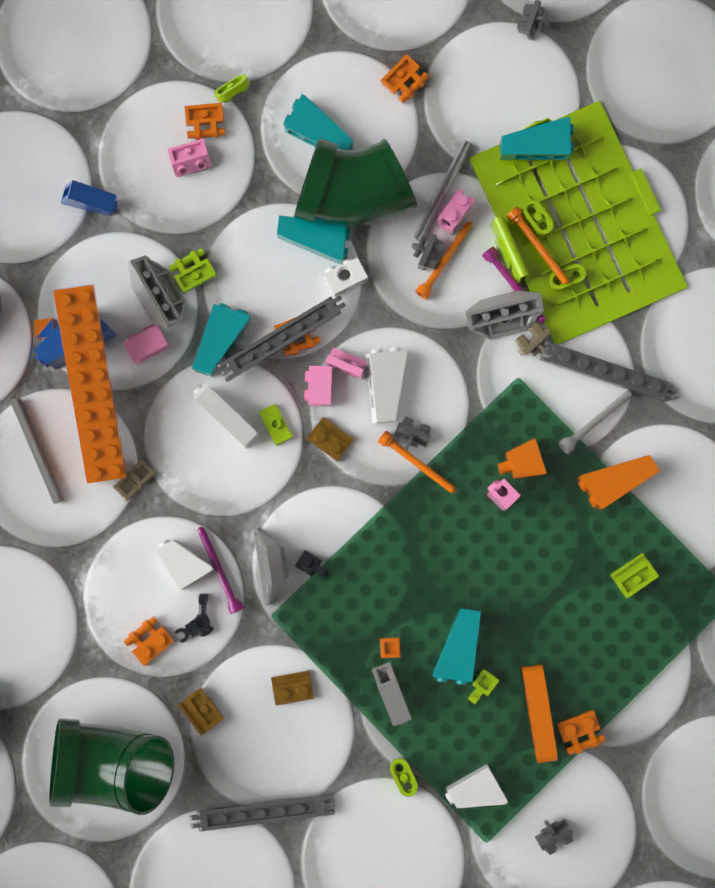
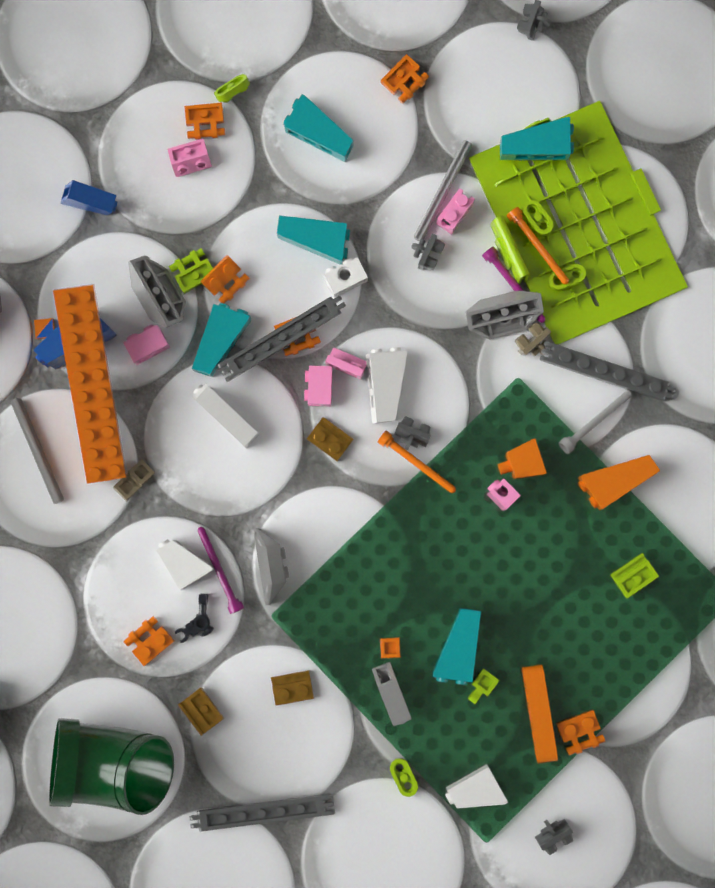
(221, 275): none -> orange plate
(275, 424): lime plate -> none
(311, 564): black plate -> none
(354, 186): dark green cylinder -> none
(424, 290): orange piece -> none

